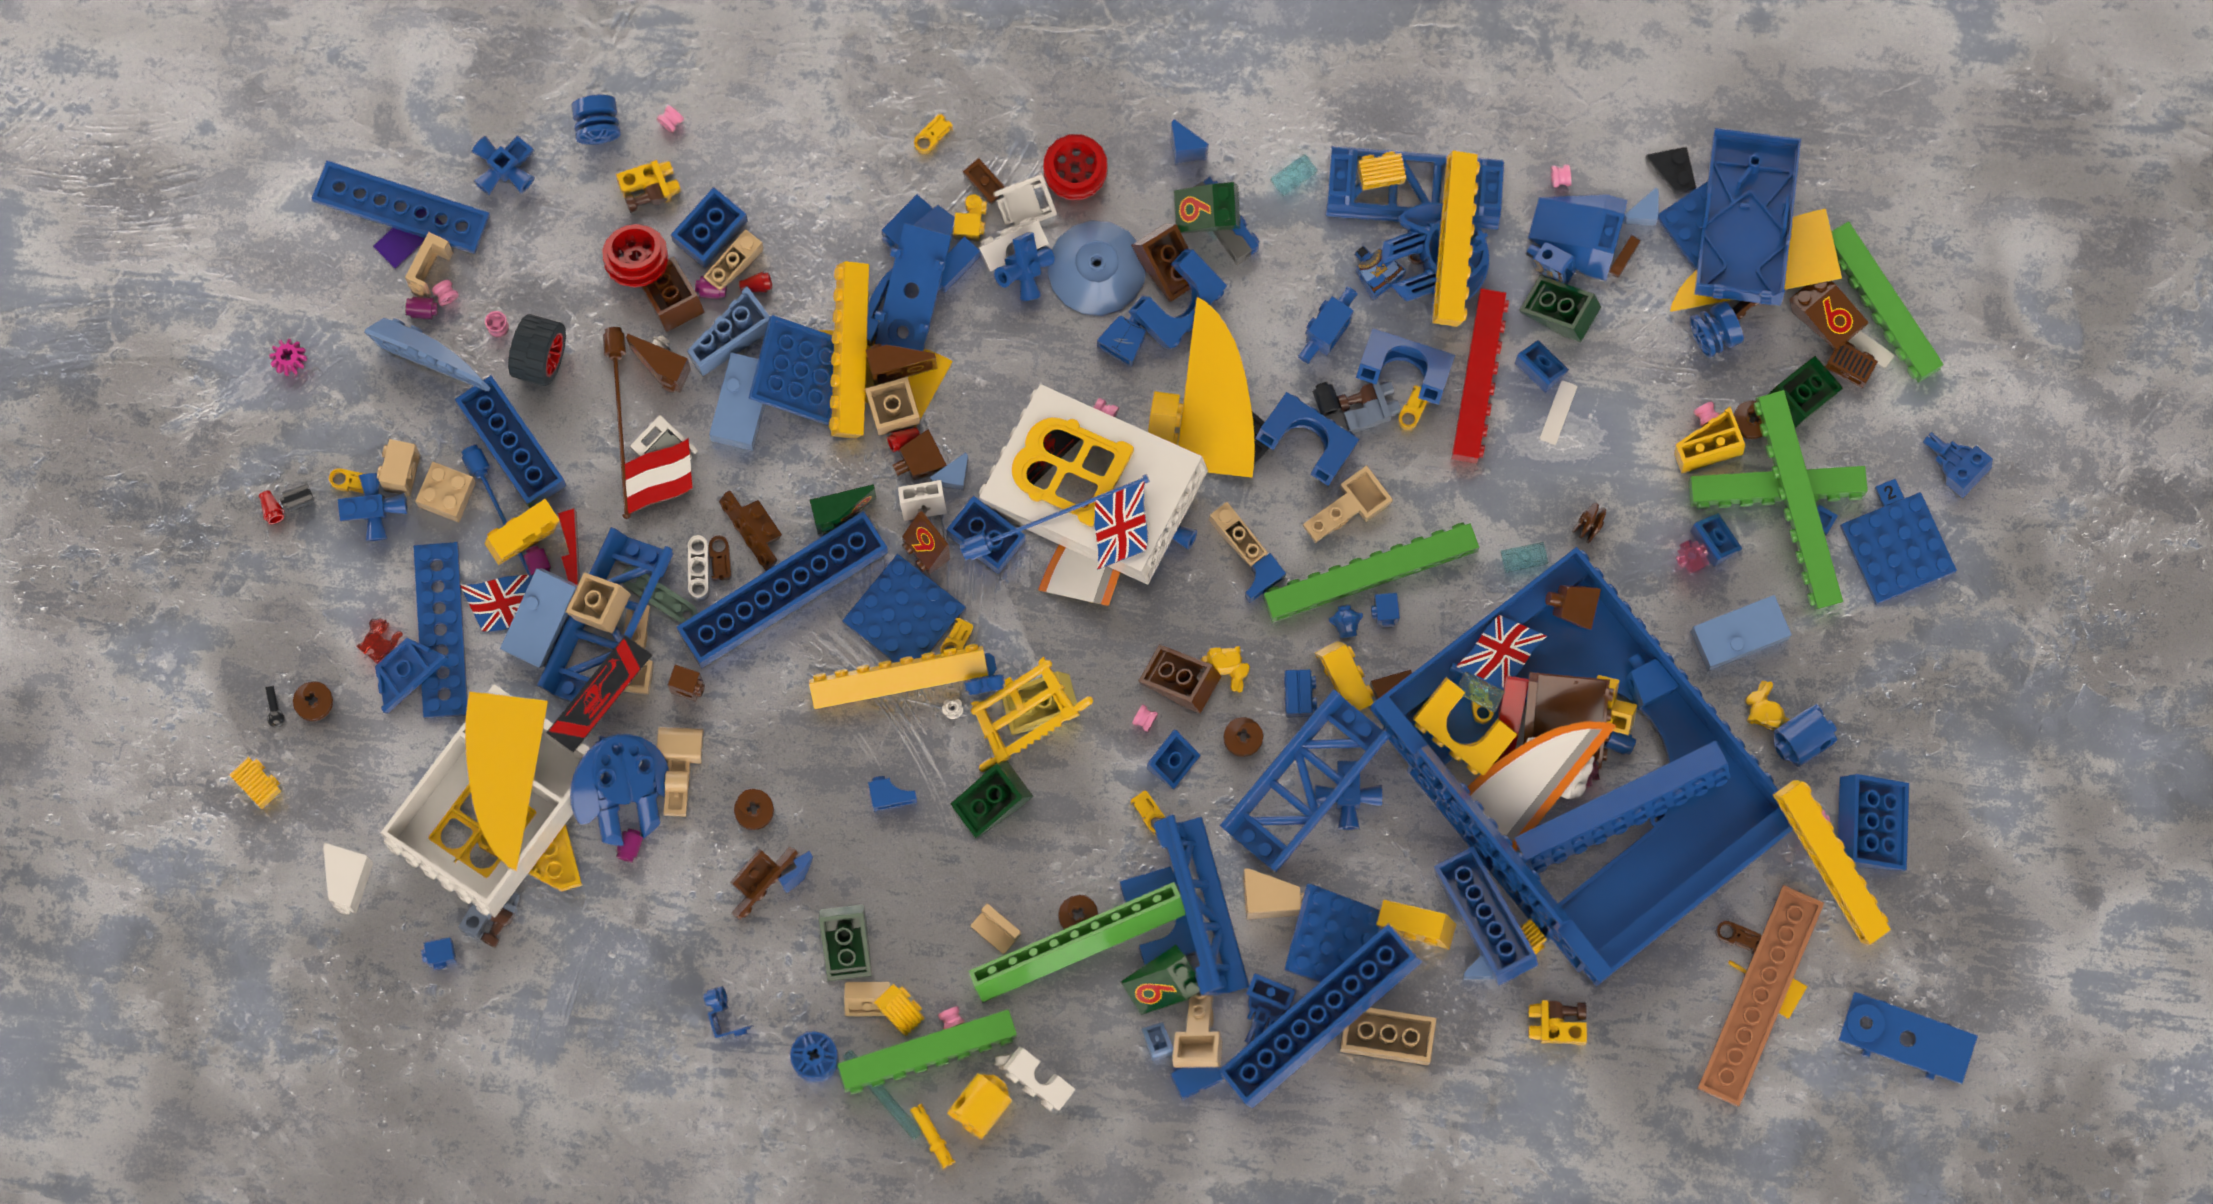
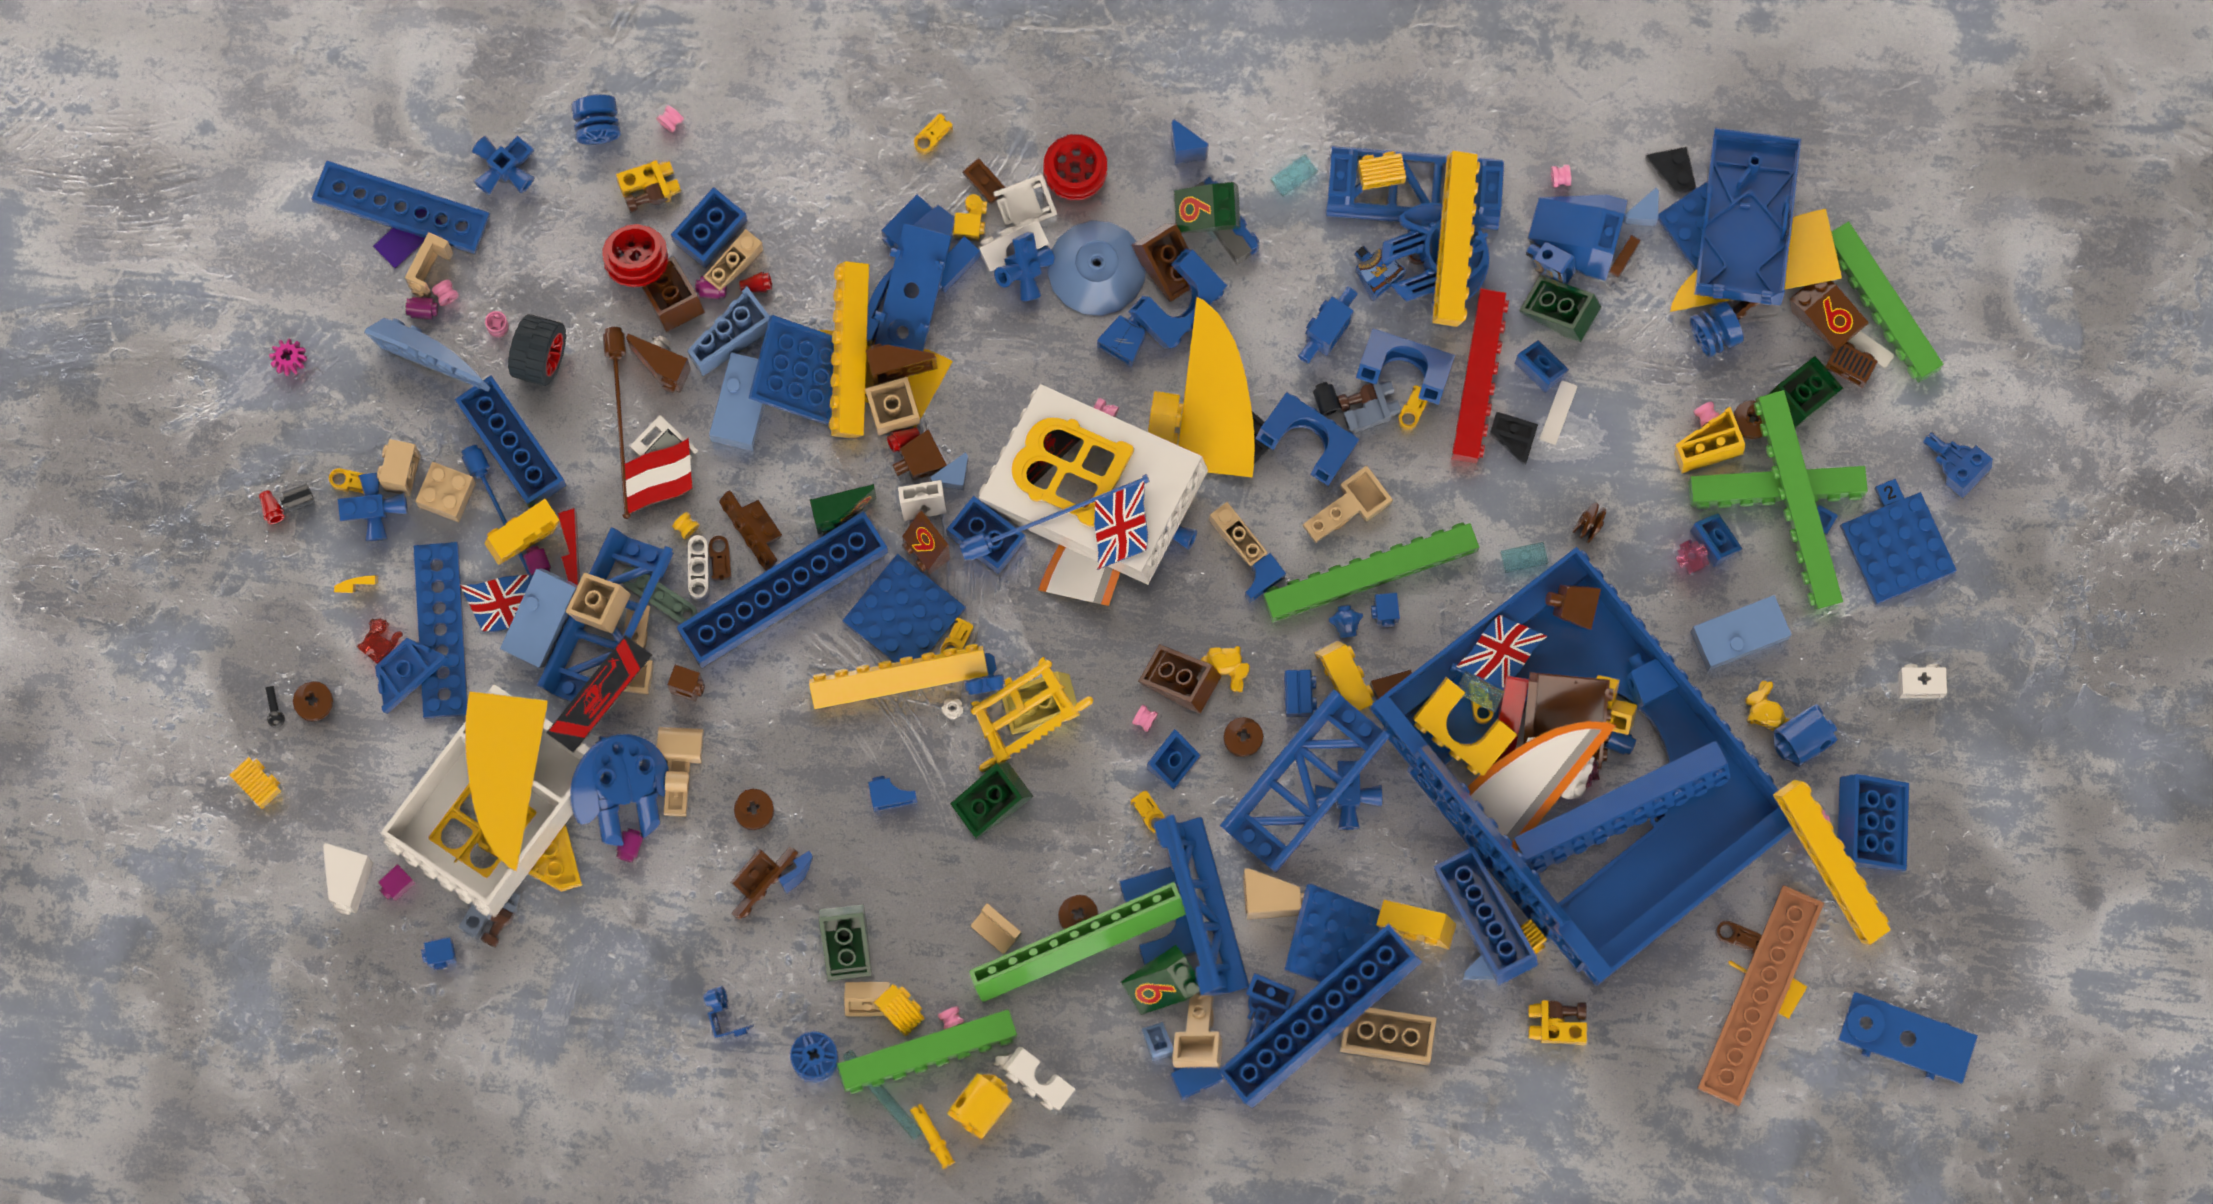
(349, 585): none -> yellow slope
(395, 883): none -> magenta brick
(685, 525): none -> yellow wheel
(1514, 435): none -> black wing
(1912, 688): none -> white brick

